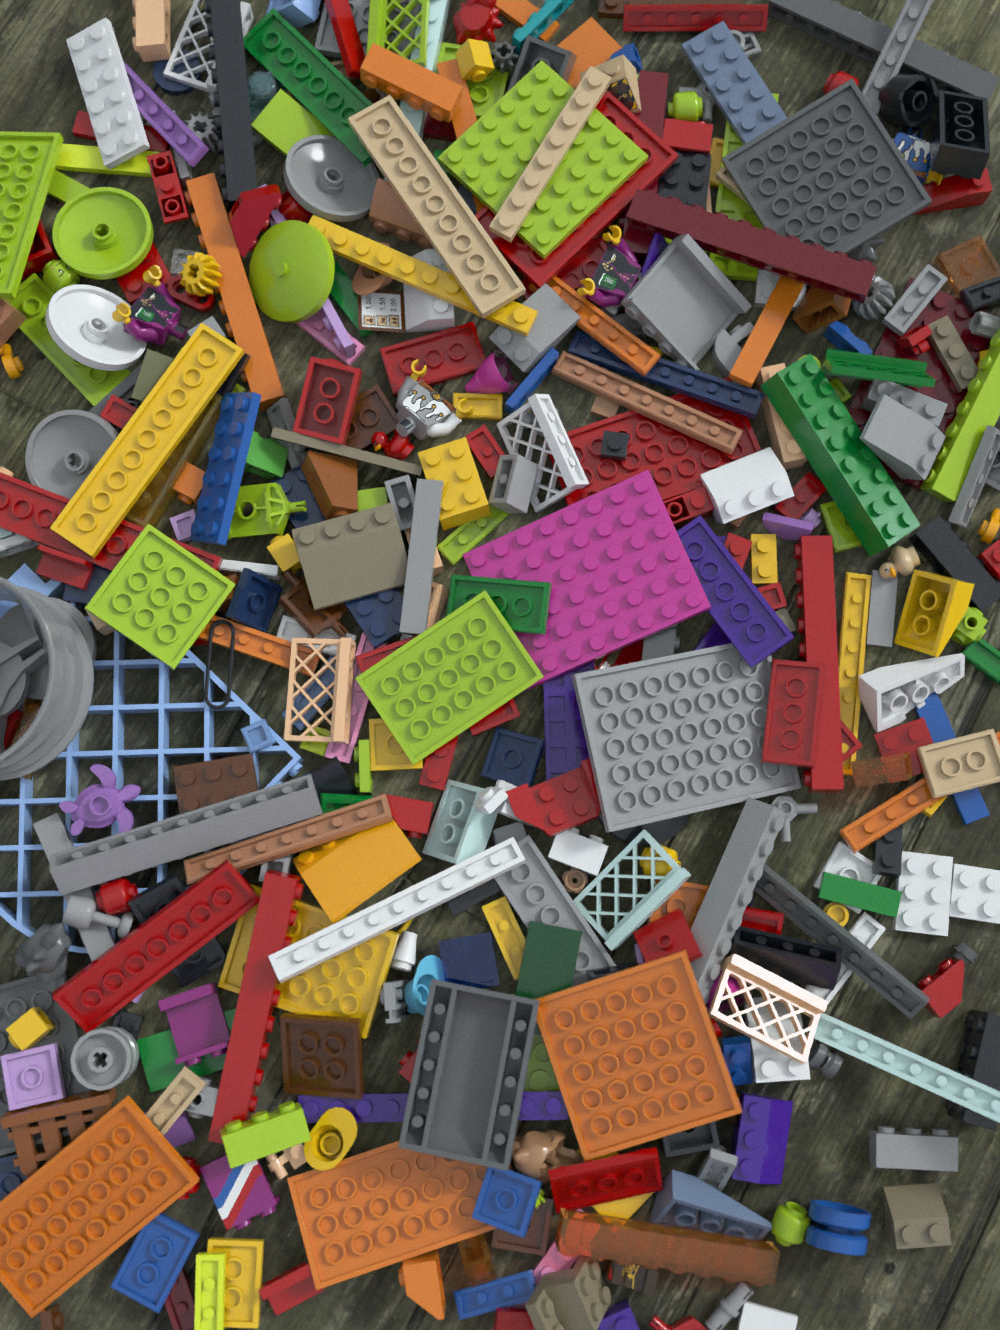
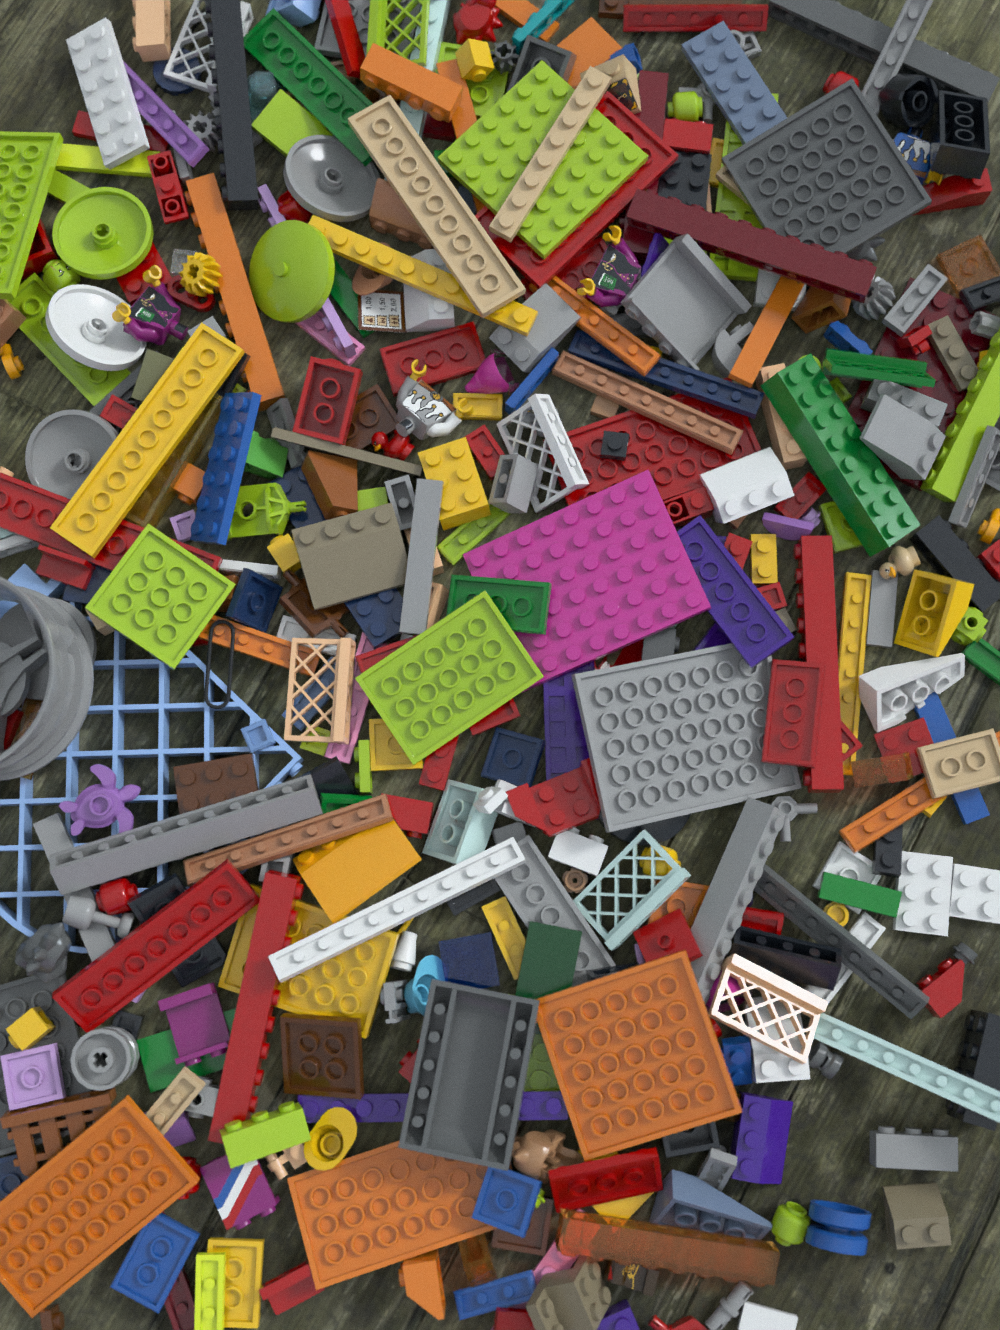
(251, 215): red slope -> none

